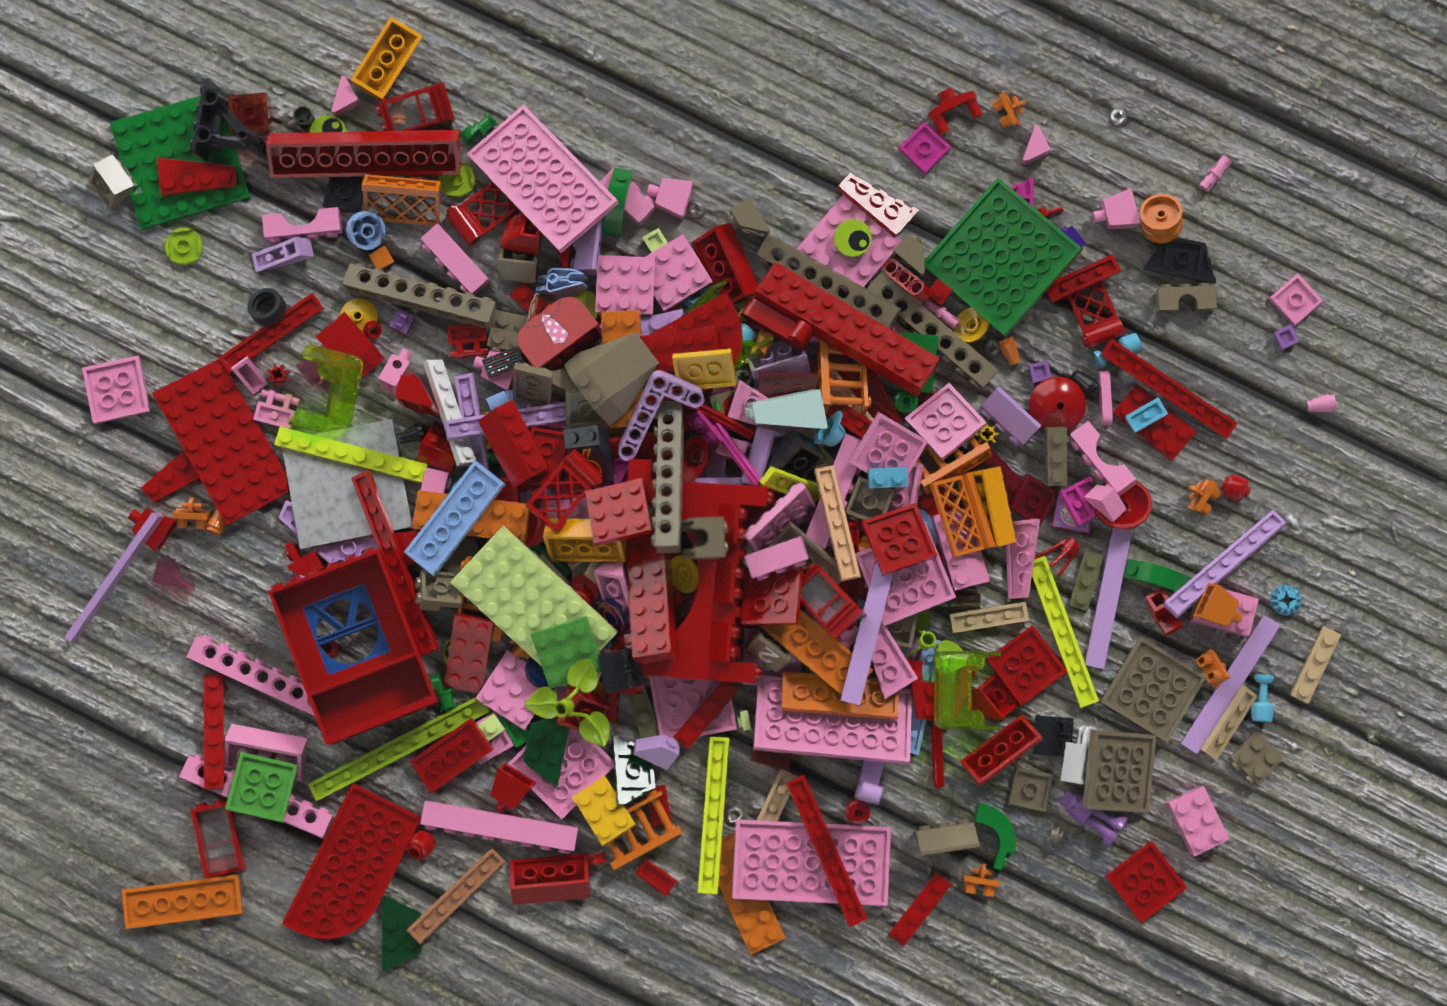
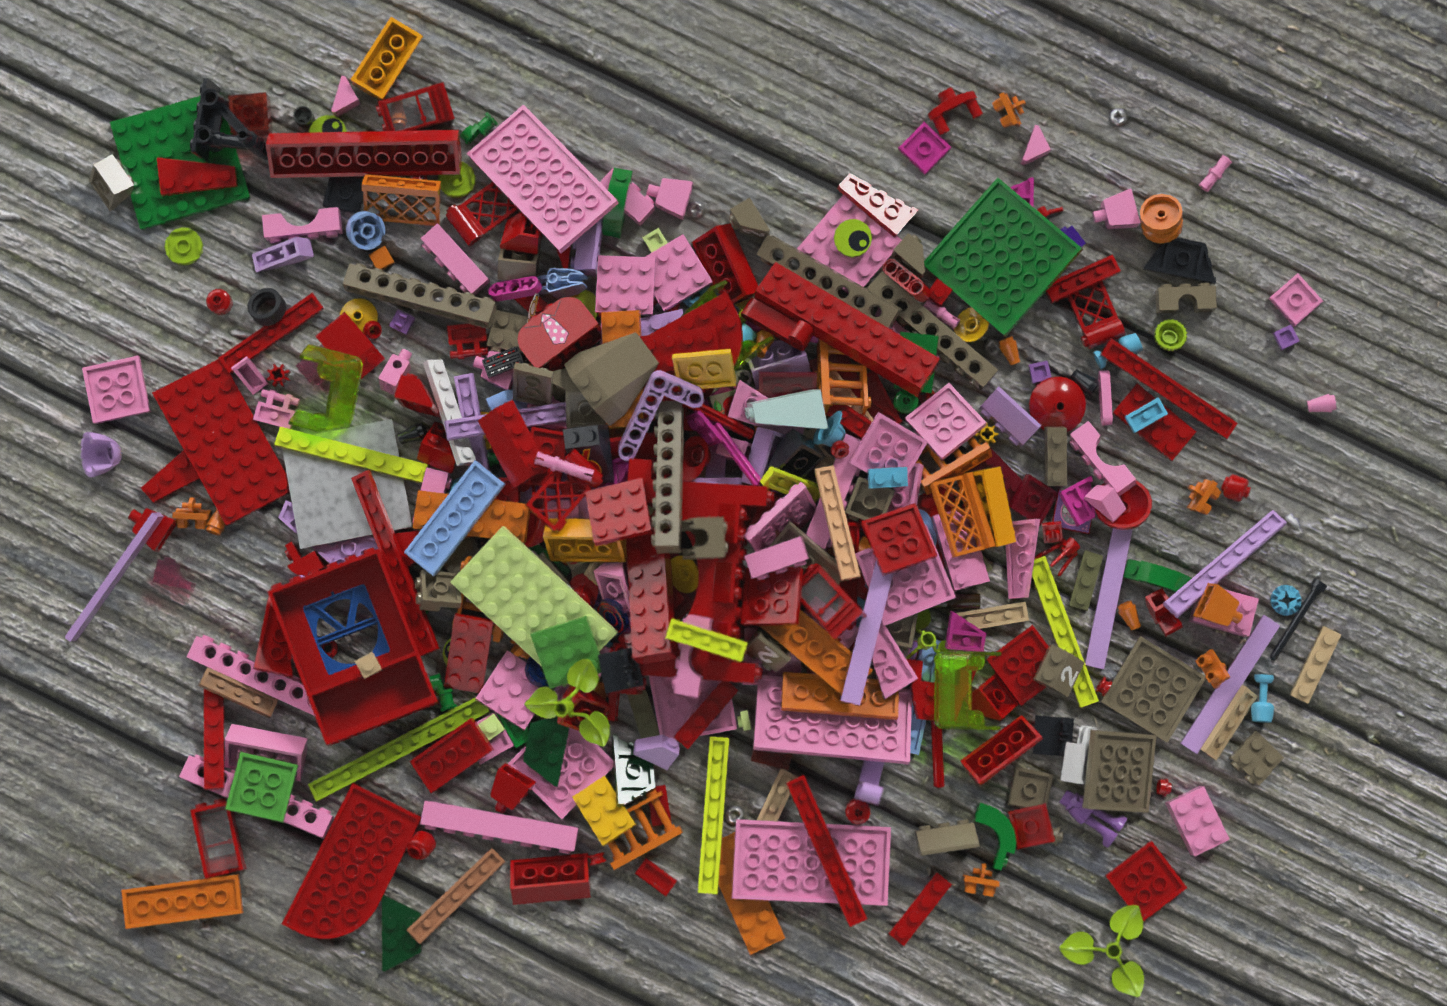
(99, 454): none -> lavender hair
(223, 306): none -> red head
(238, 692): none -> medium nougat plate
(272, 650): none -> red wing
(368, 665): none -> tan plate
(527, 287): none -> dark pink beam
(563, 466): none -> bright pink pin
(688, 679): none -> bright pink arch
(706, 640): none -> neon yellow plate
(840, 445): none -> red plate
(963, 635): none -> dark pink wing
(1031, 826): none -> red tile
(1052, 532): none -> red tile
(1058, 670): none -> dark tan slope
(1103, 686): none -> red bush
(1125, 922): none -> lime plant
(1129, 614): none -> orange cone
(1163, 787): none -> red plate
(1170, 335): none -> lime hat
(1317, 587): none -> black piece

